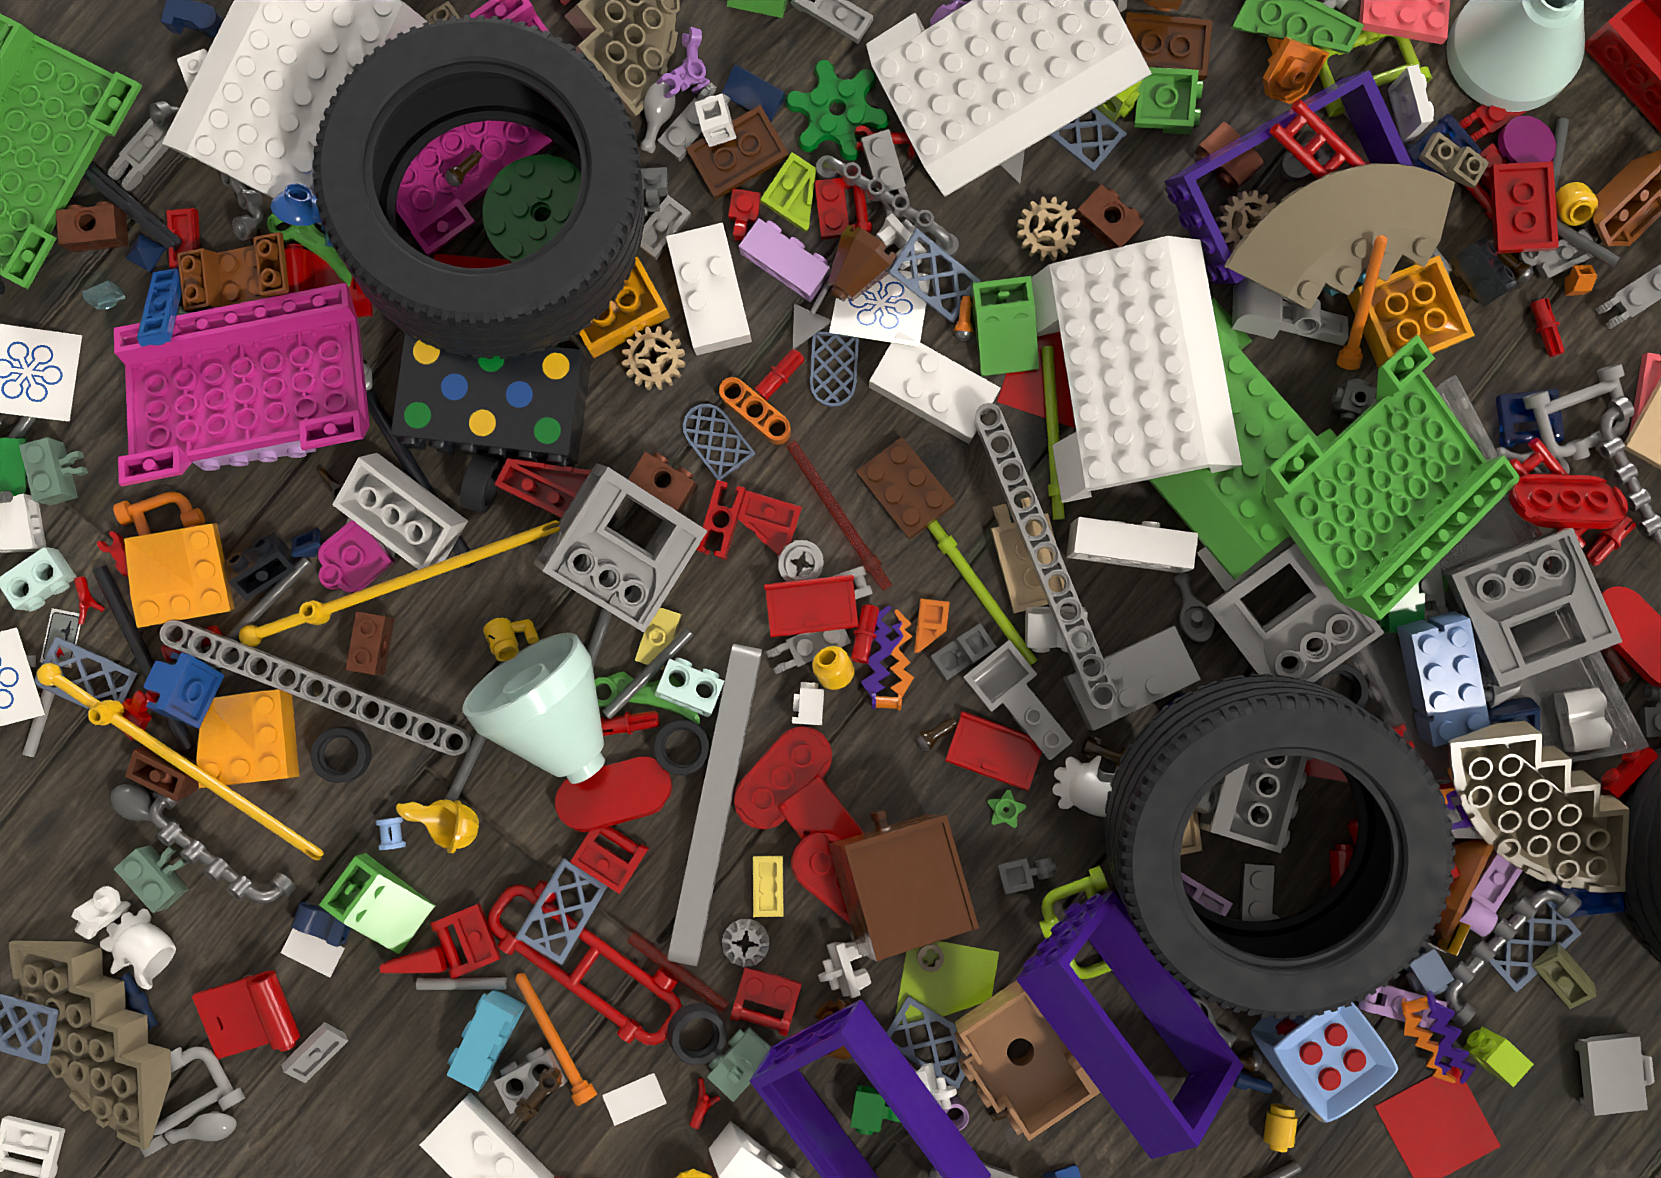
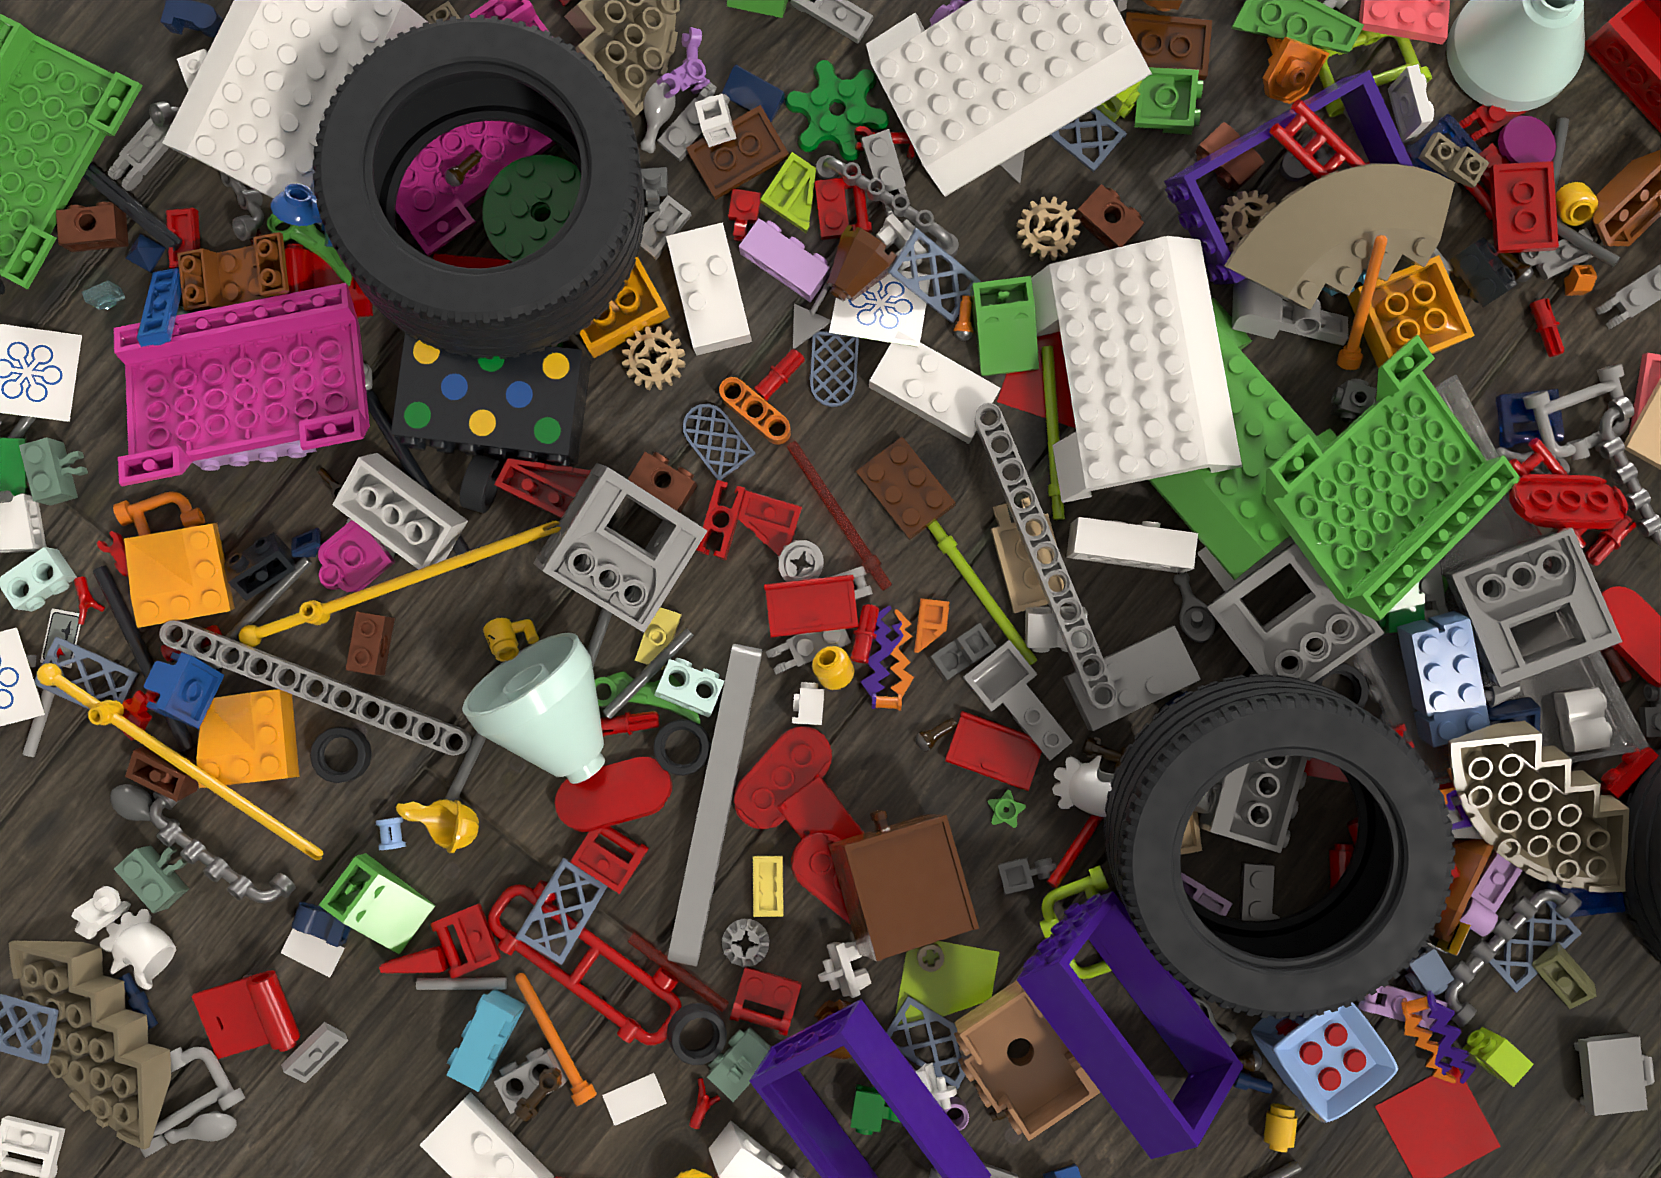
(1074, 851): none -> red bar

